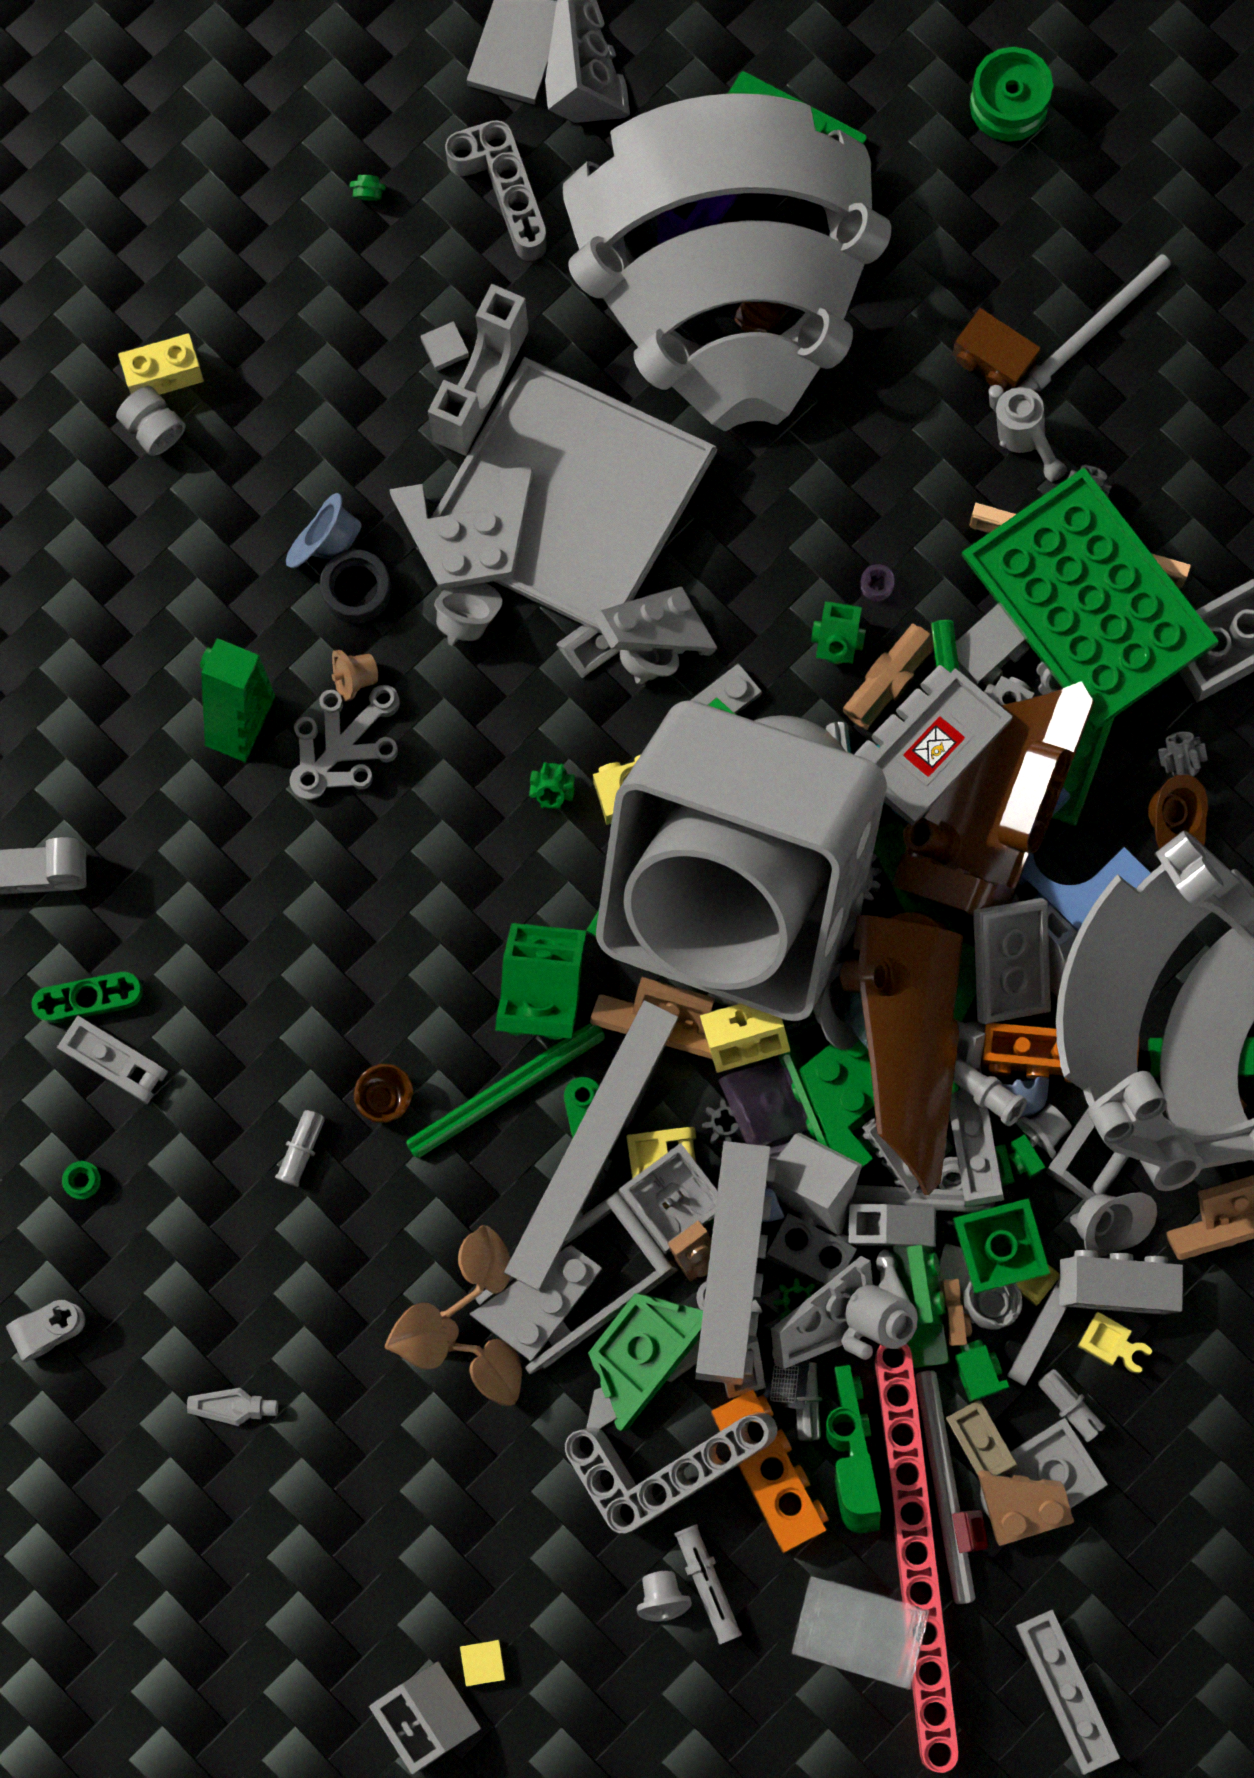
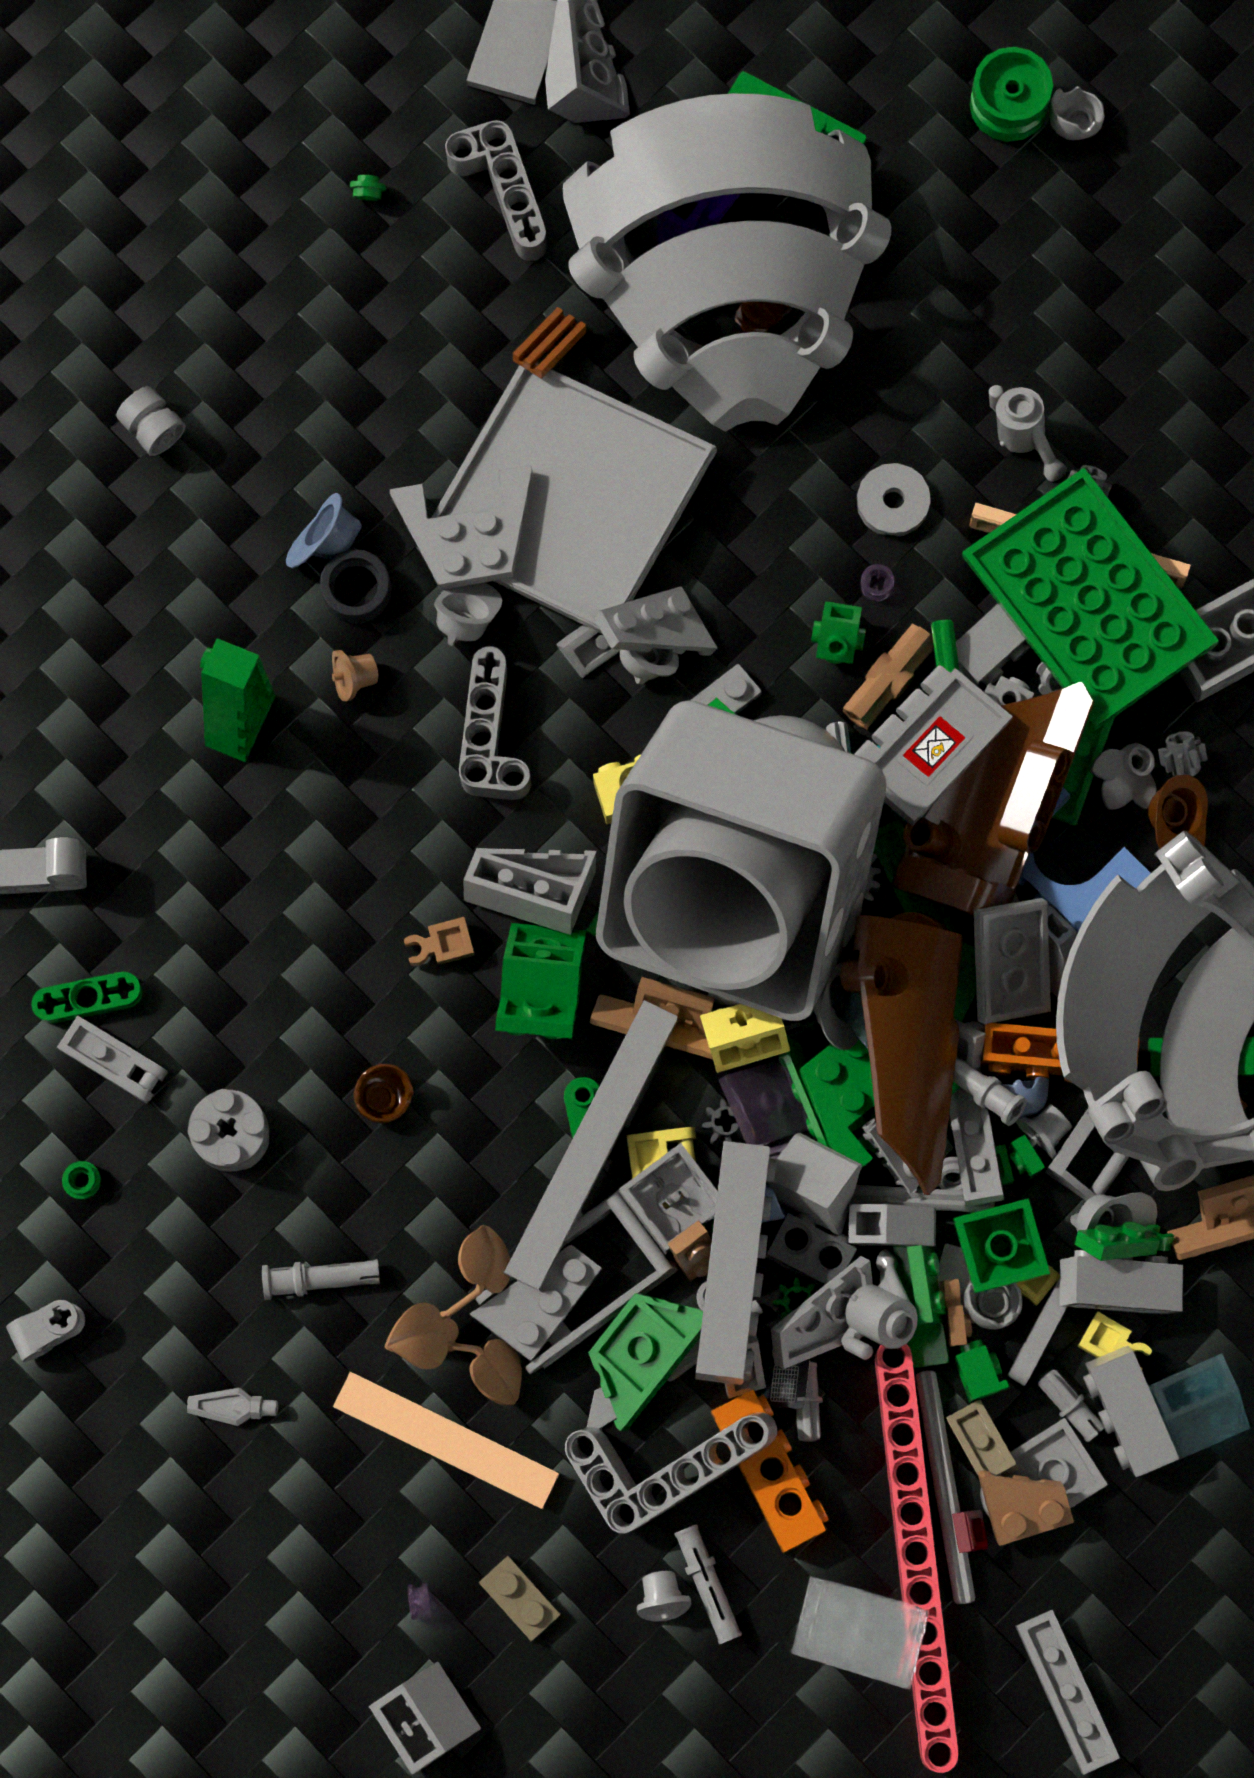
(162, 365): light yellow brick -> none
(229, 1109): none -> light grey brick
(300, 1148): light grey axle -> none
(301, 1278): none -> light grey pin
(340, 746): light grey plant -> none
(419, 1601): none -> clear purple bush
(444, 346): light grey tile -> none
(446, 1440): none -> light nougat tile
(447, 941): none -> medium nougat plate
(462, 408): light grey arch -> none
(482, 1663): light yellow tile -> none
(489, 722): none -> light grey beam
(505, 1090): green axle -> none
(519, 1598): none -> dark tan plate
(531, 885): none -> light grey wedge
(547, 337): none -> dark orange tile
(552, 785): green gear -> none
(854, 1474): green plate -> none
(896, 479): none -> light grey tile
(995, 351): reddish brown brick -> none
(1039, 376): light grey bar -> none
(1076, 114): none -> light grey hair
(1122, 780): none -> light grey plate
(1123, 1241): none -> green plate
(1130, 1412): none -> light grey brick
(1200, 1406): none -> clear light blue slope

